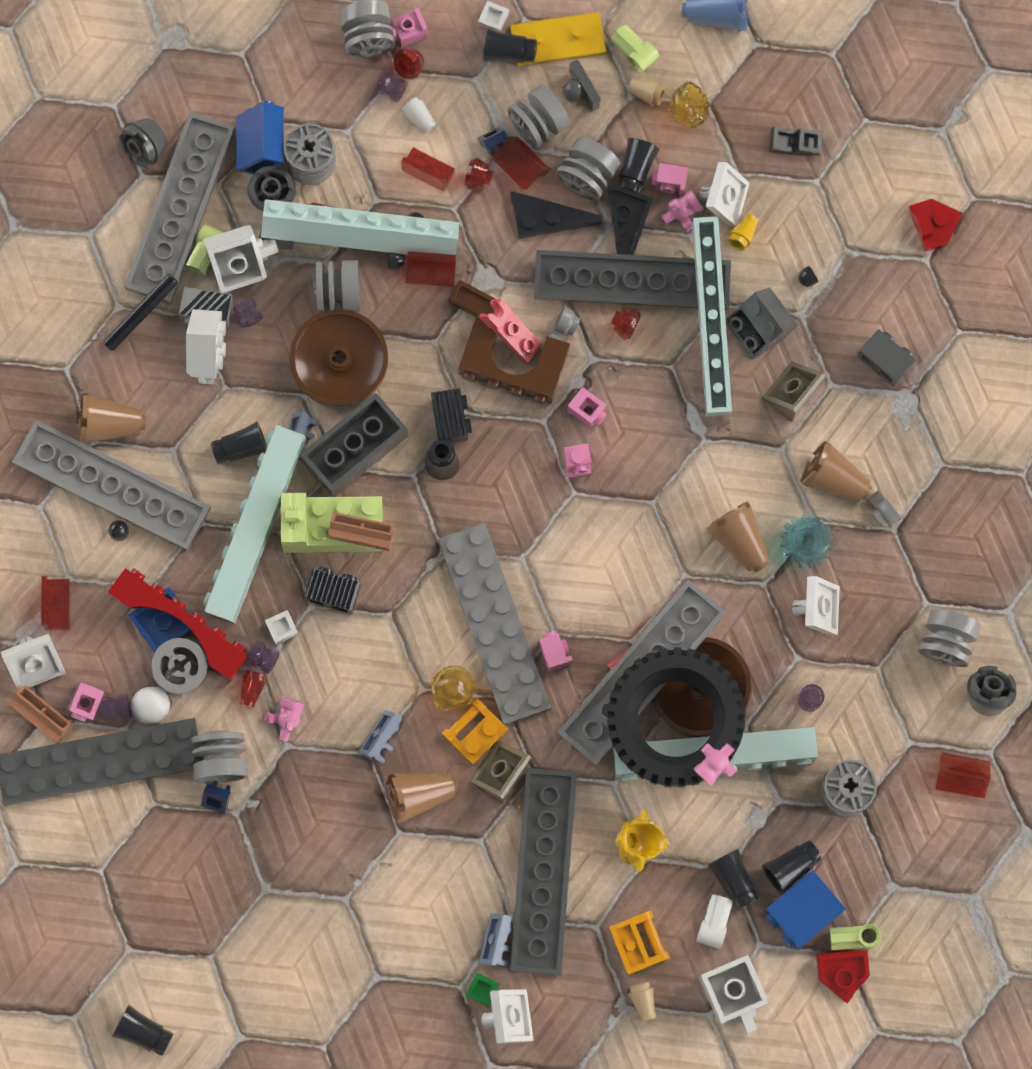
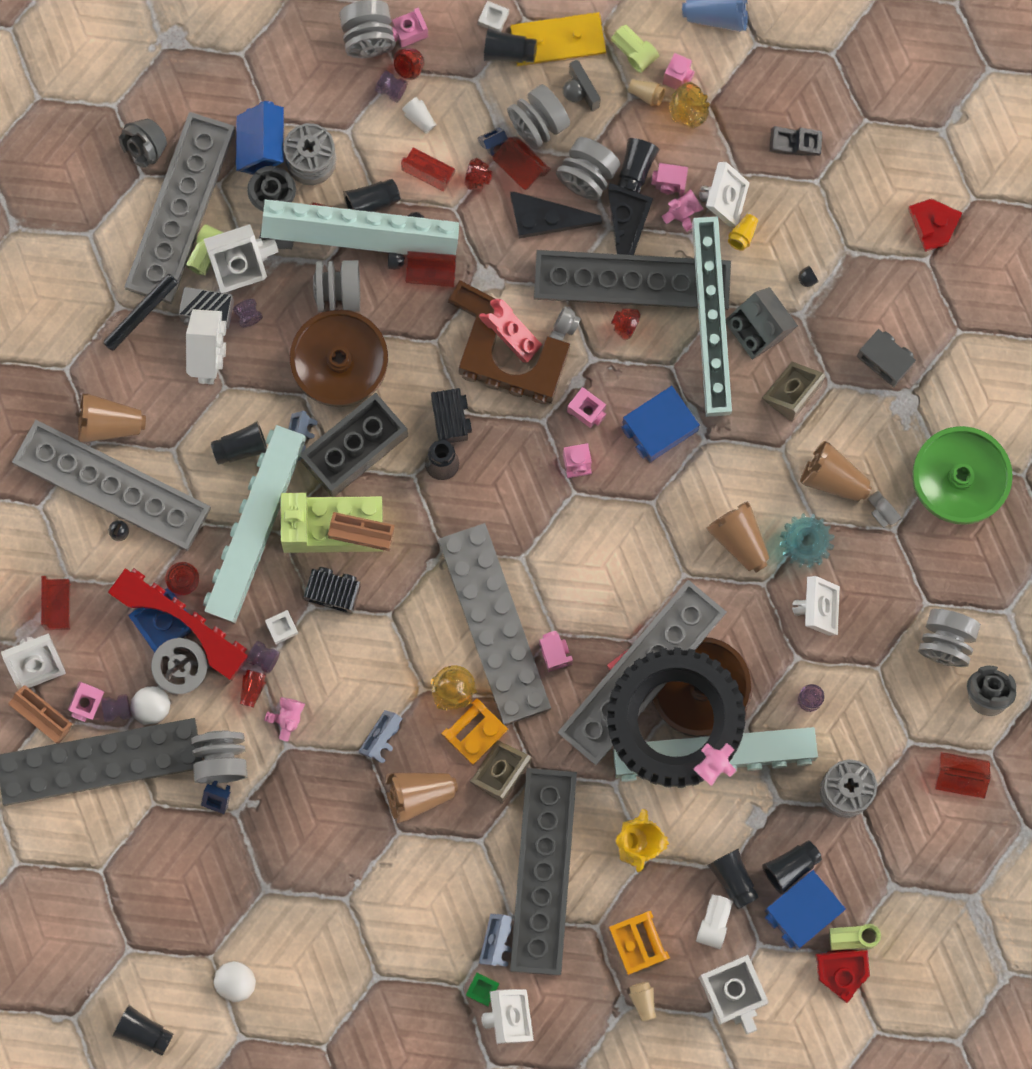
(185, 572): none -> clear red cone
(234, 981): none -> white hair
(372, 197): none -> black plant
(659, 424): none -> blue brick
(678, 71): none -> bright pink brick
(962, 475): none -> bright green dish

